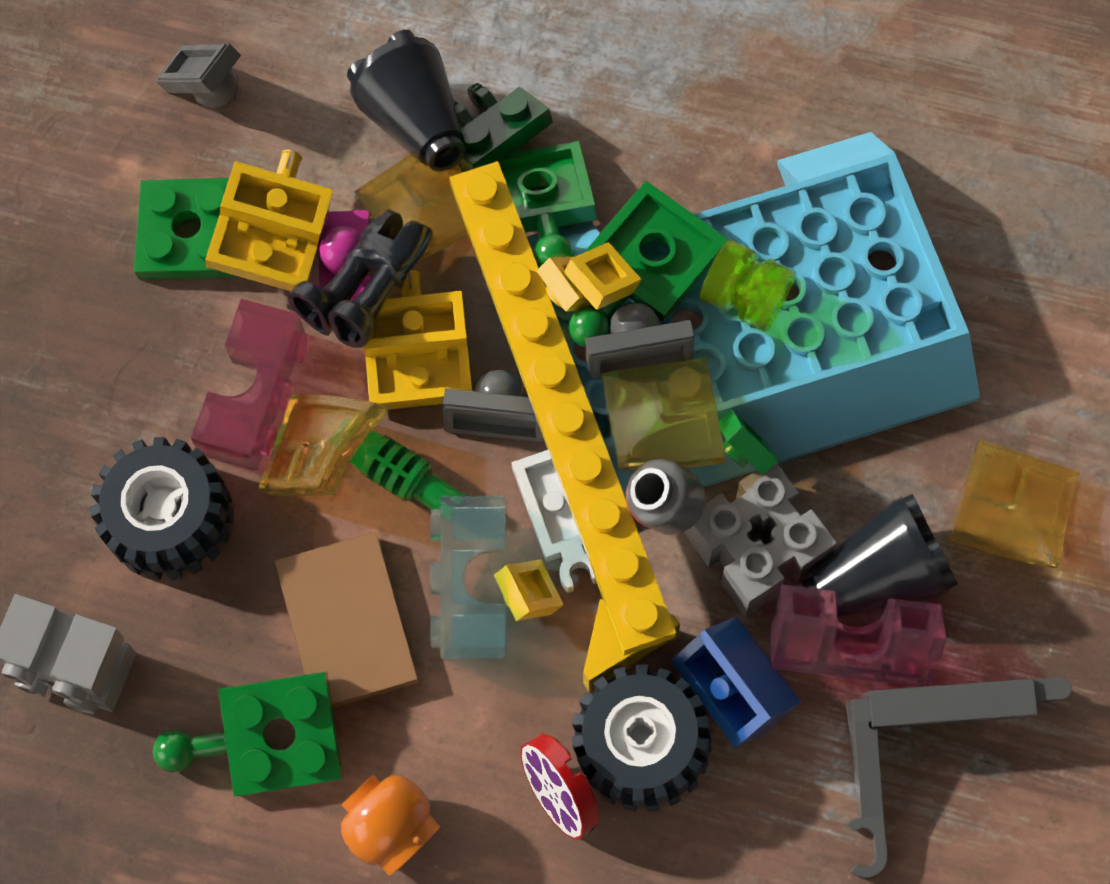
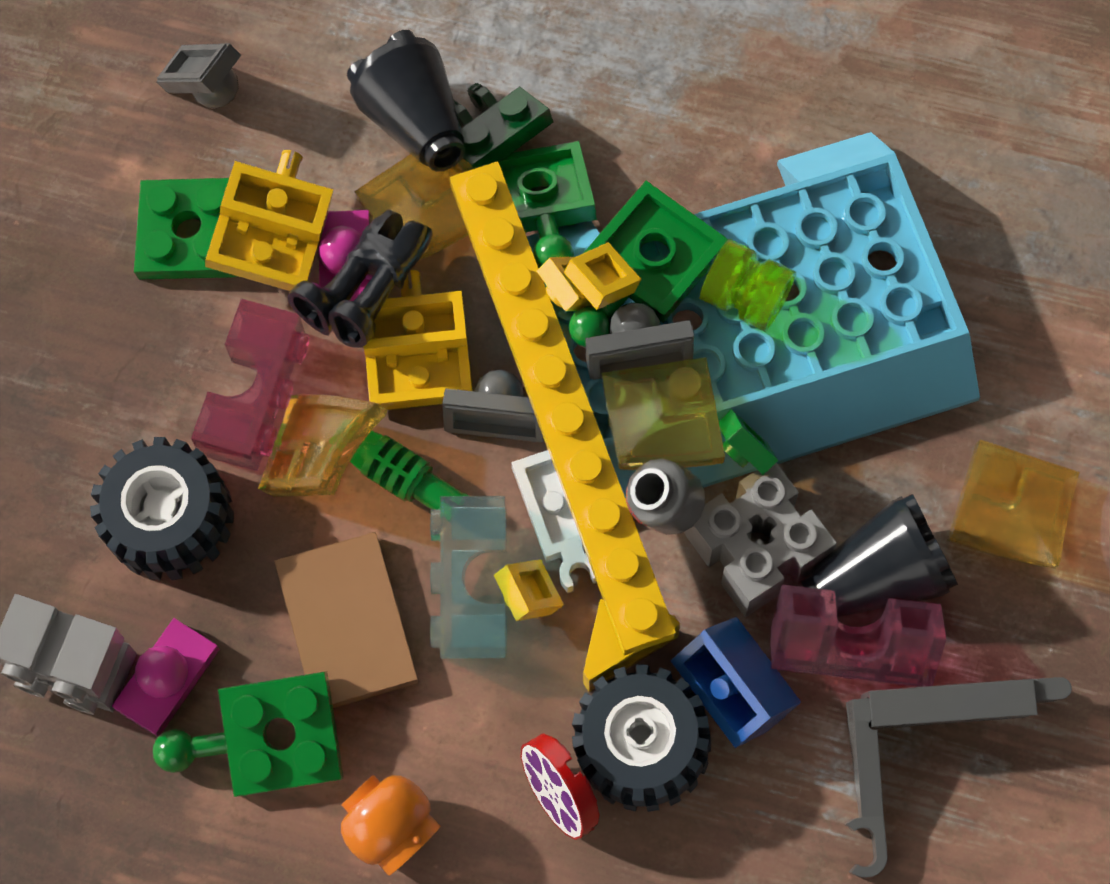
(165, 677): none -> dark pink tile

